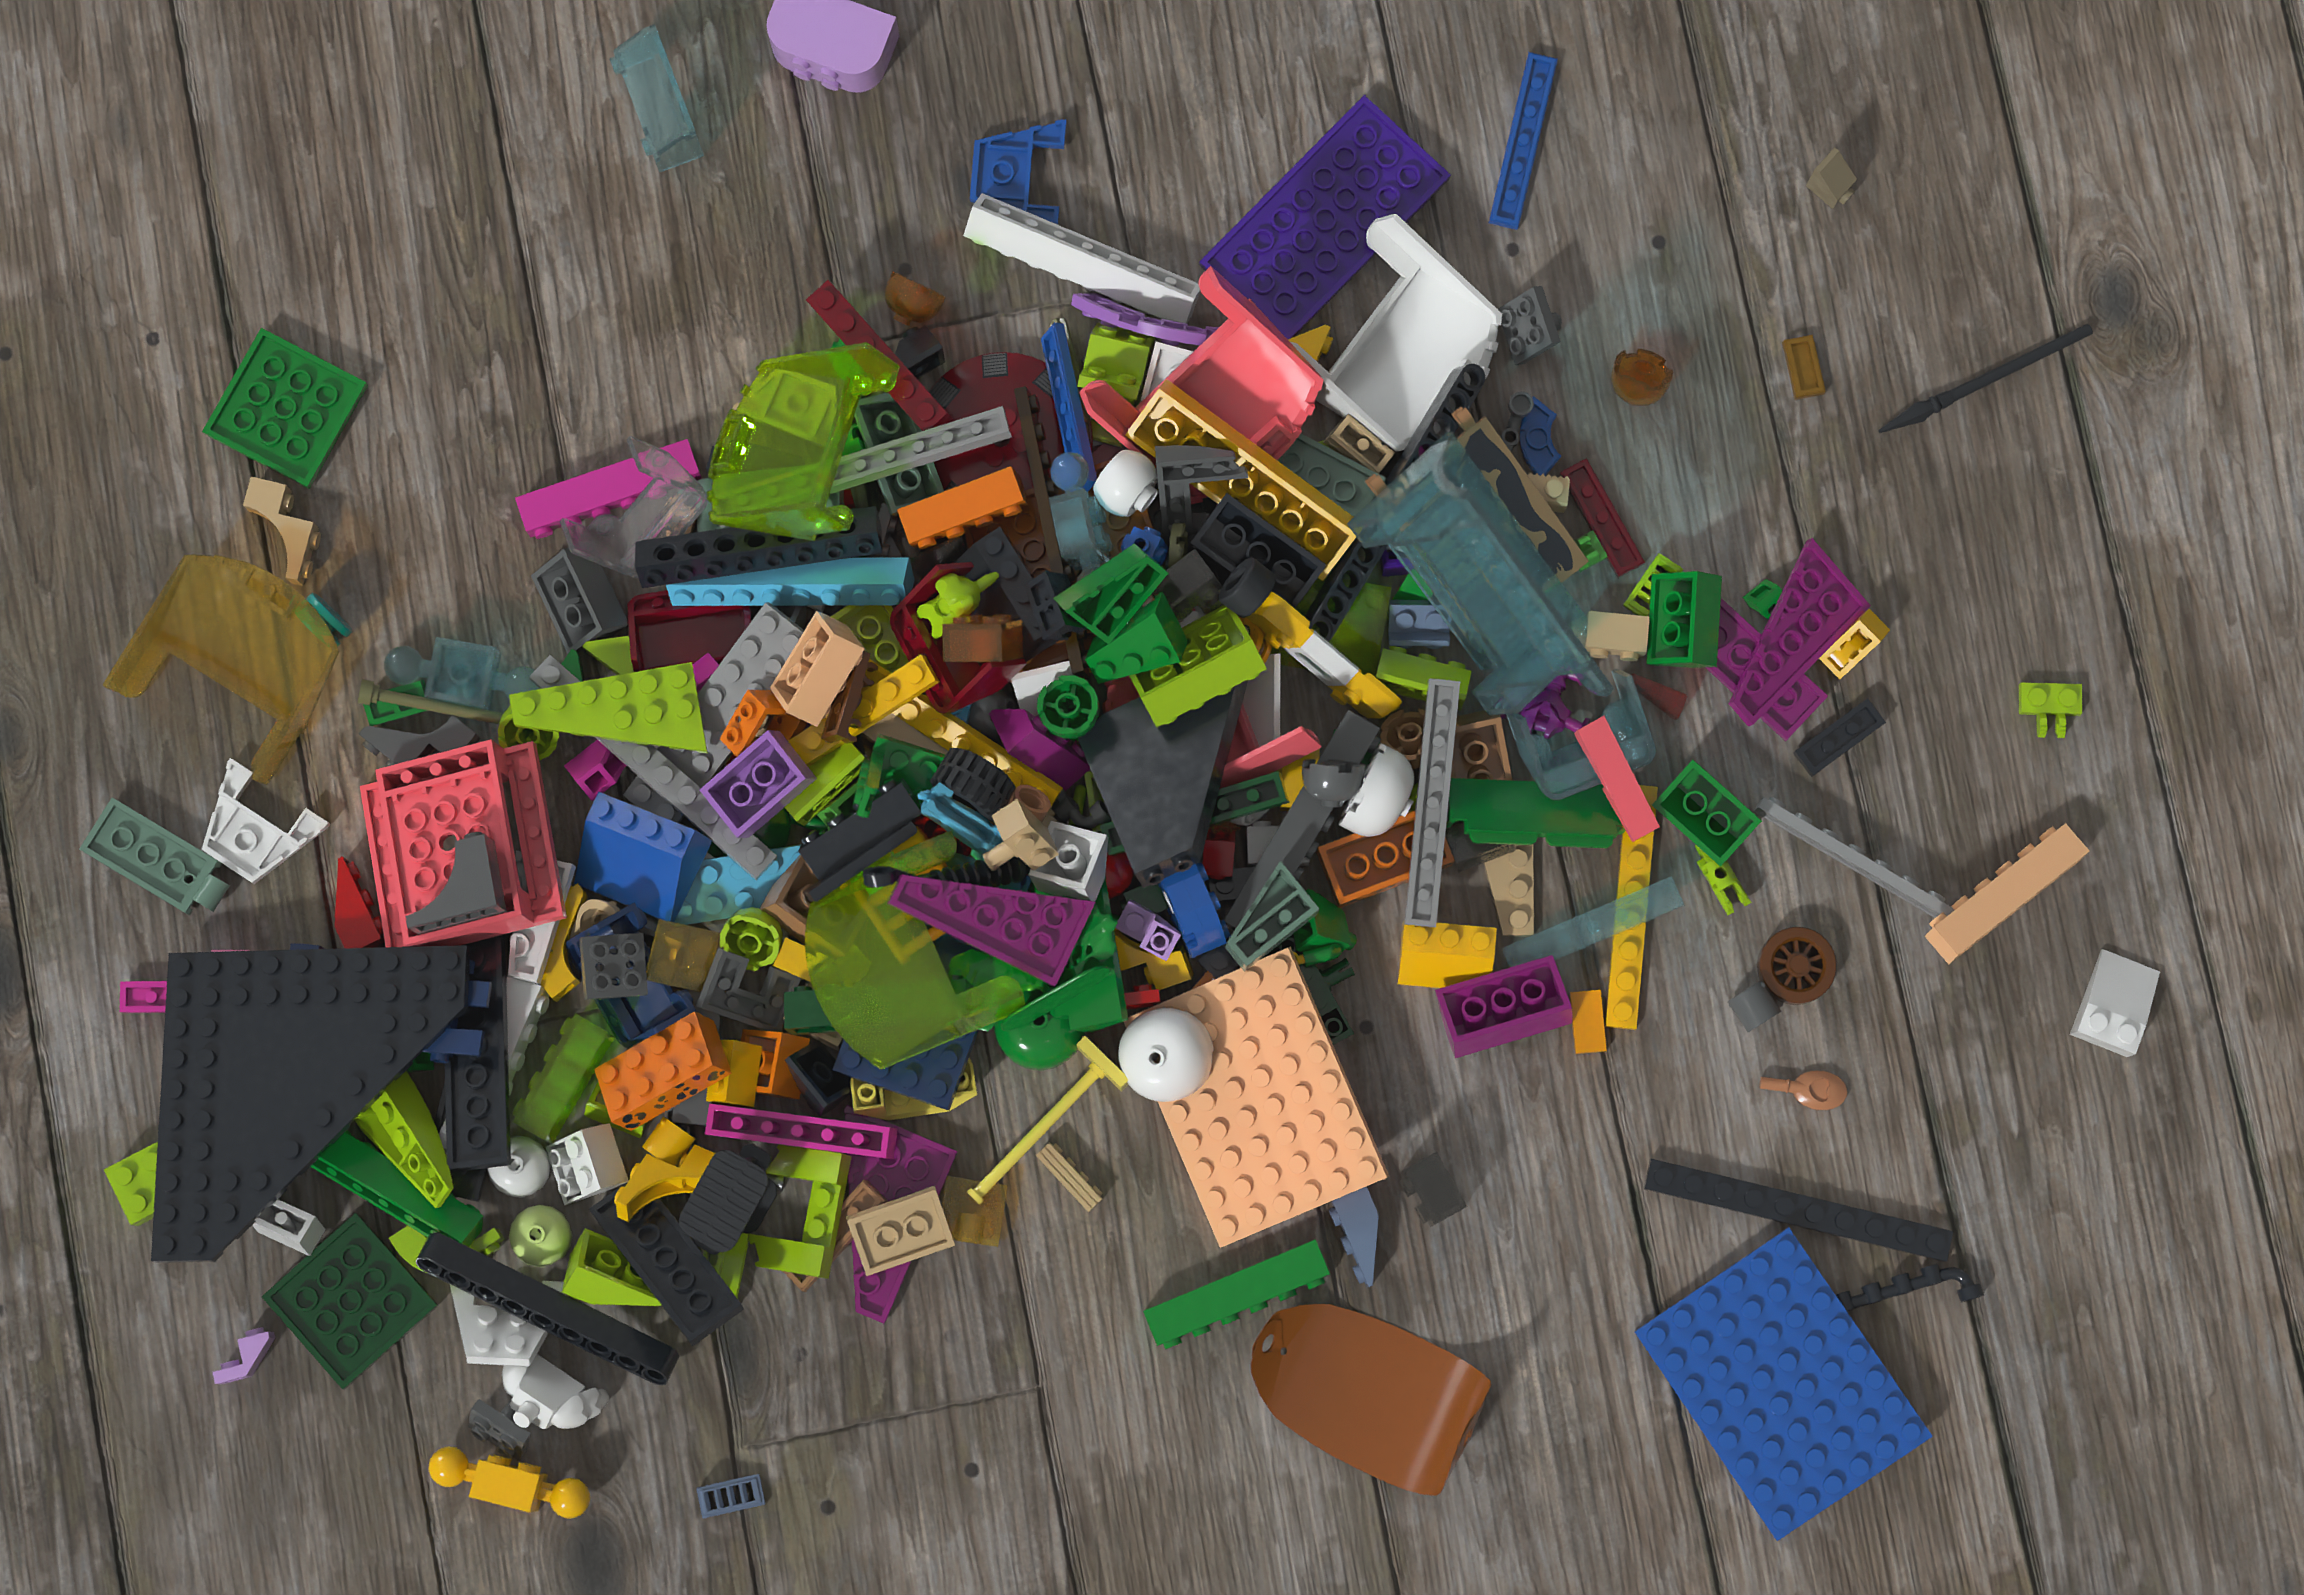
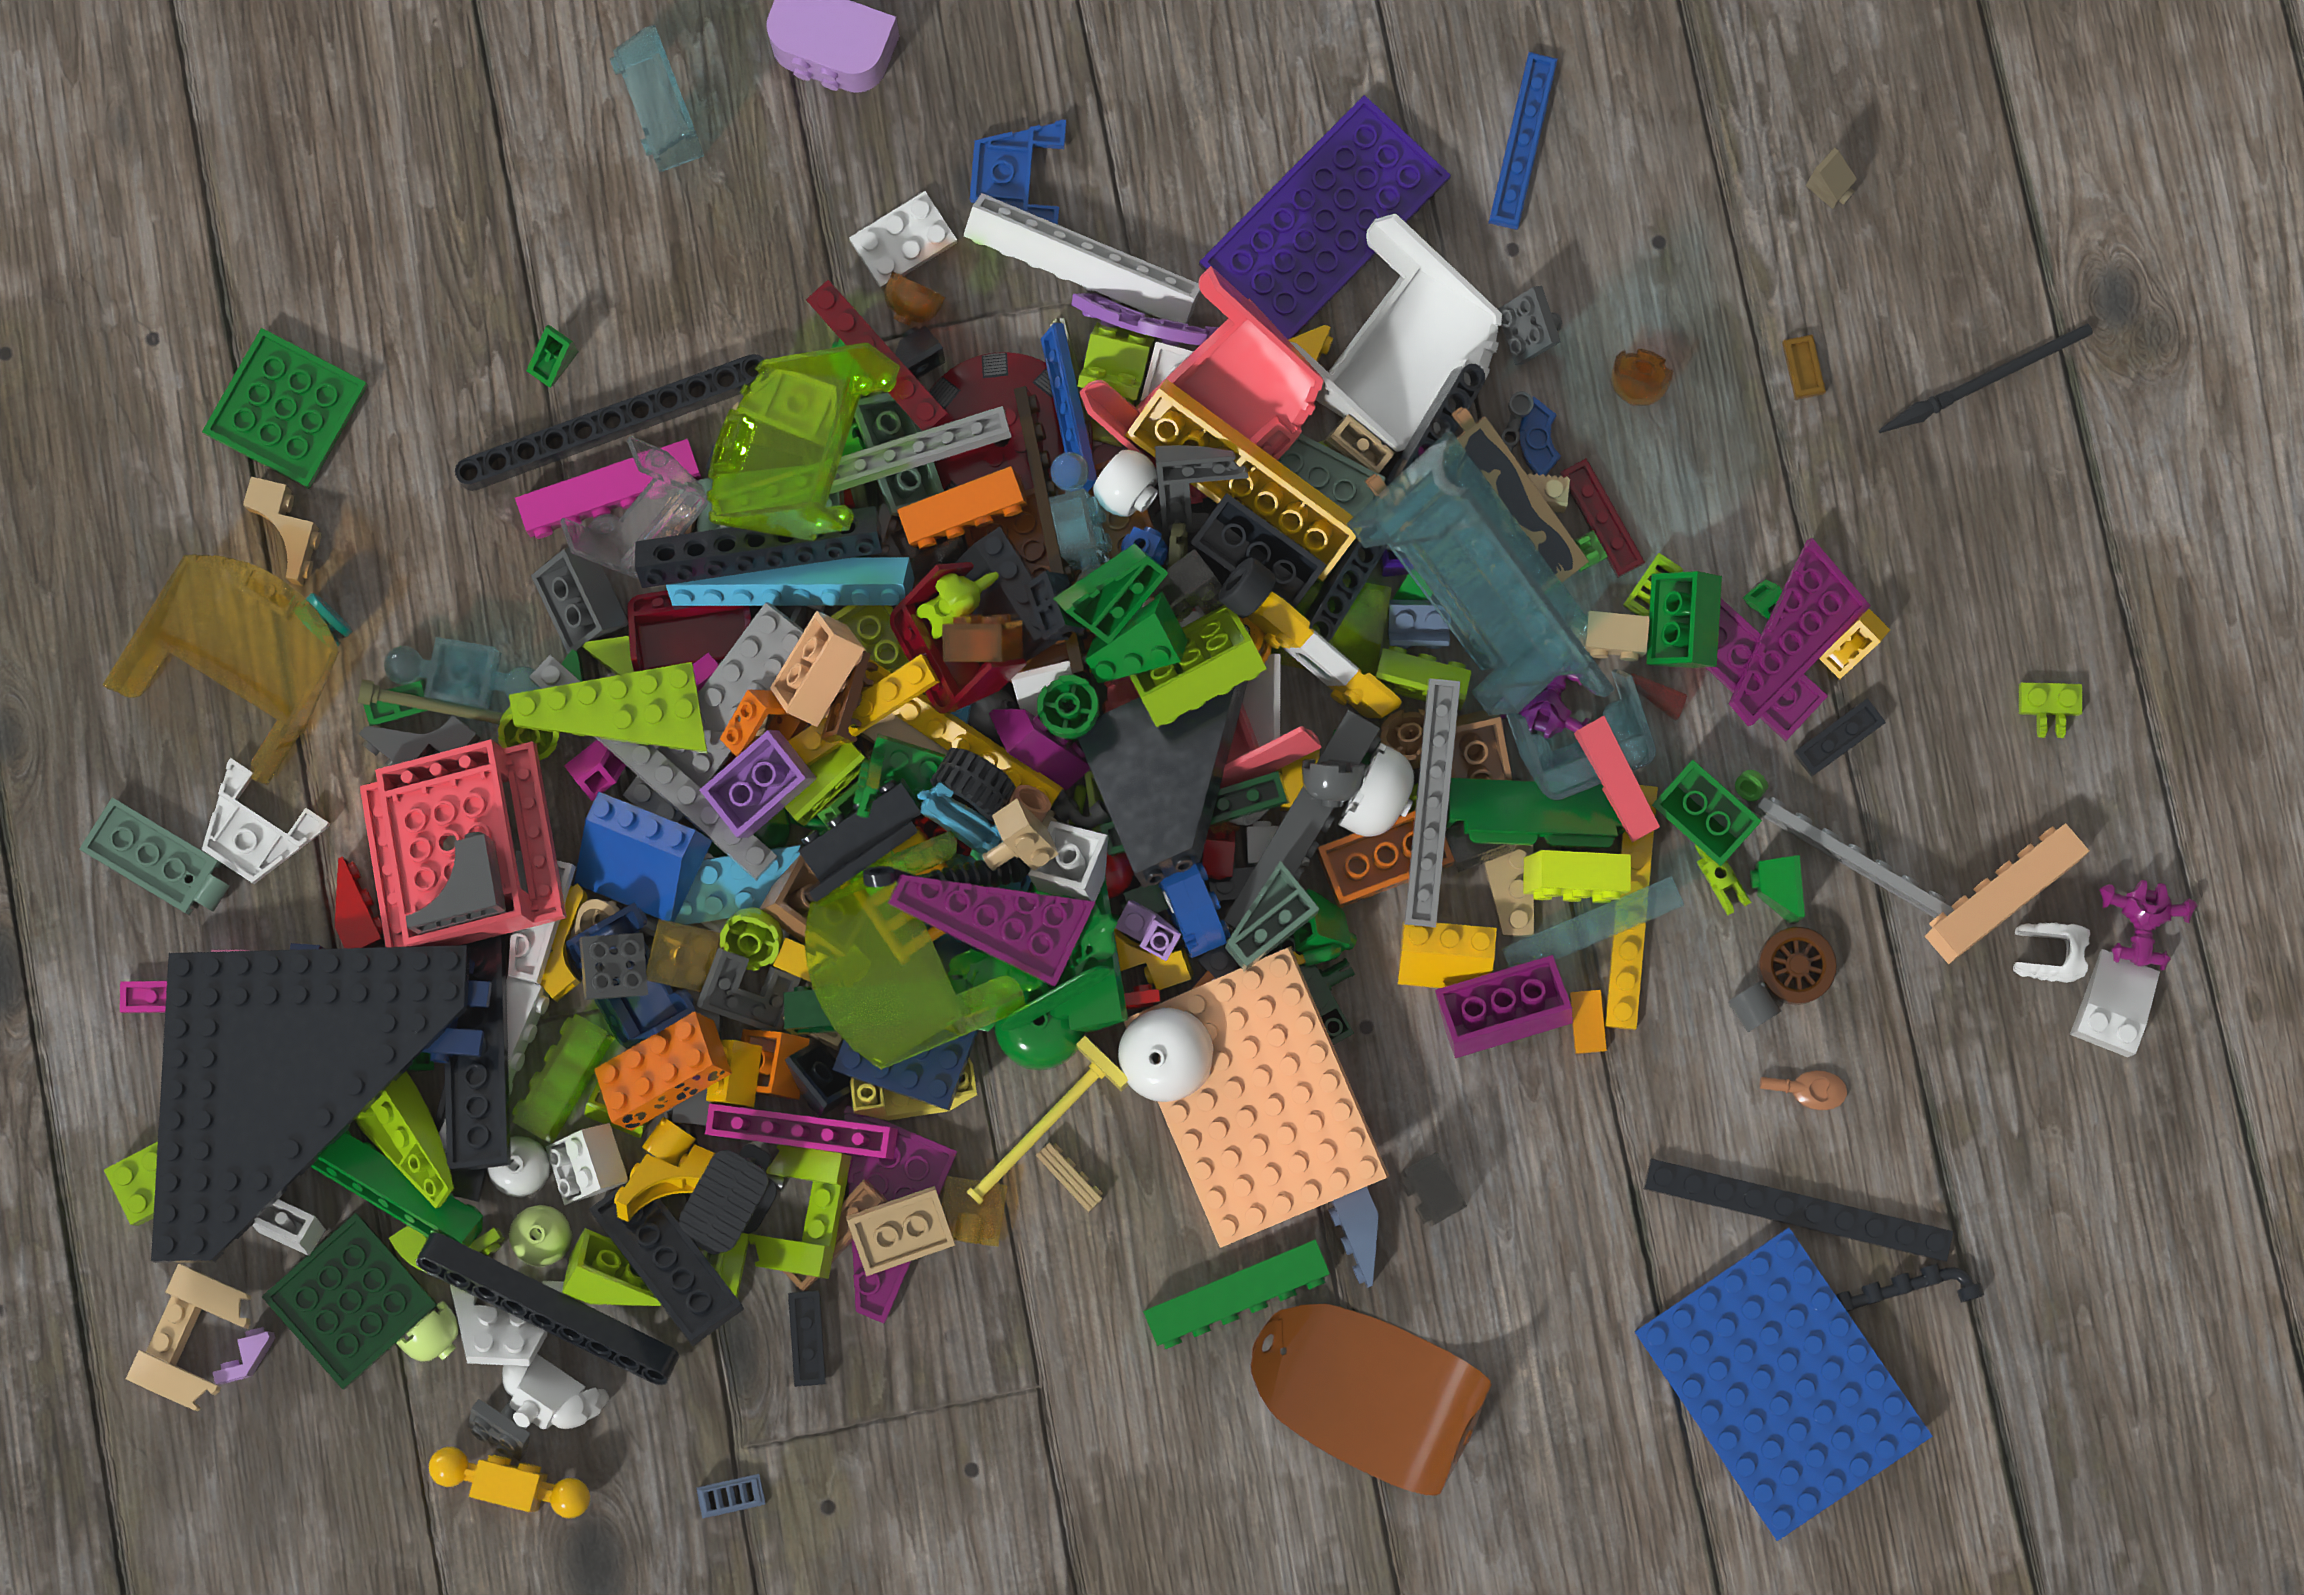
(157, 1366): none -> tan wedge
(432, 1335): none -> yellowish green cylinder
(551, 356): none -> green slope
(597, 422): none -> black beam
(807, 1338): none -> black plate
(903, 239): none -> white plate
(1577, 875): none -> neon yellow brick
(1751, 785): none -> bright green tile
(1780, 886): none -> green slope
(2076, 941): none -> white piece
(2146, 911): none -> magenta piece

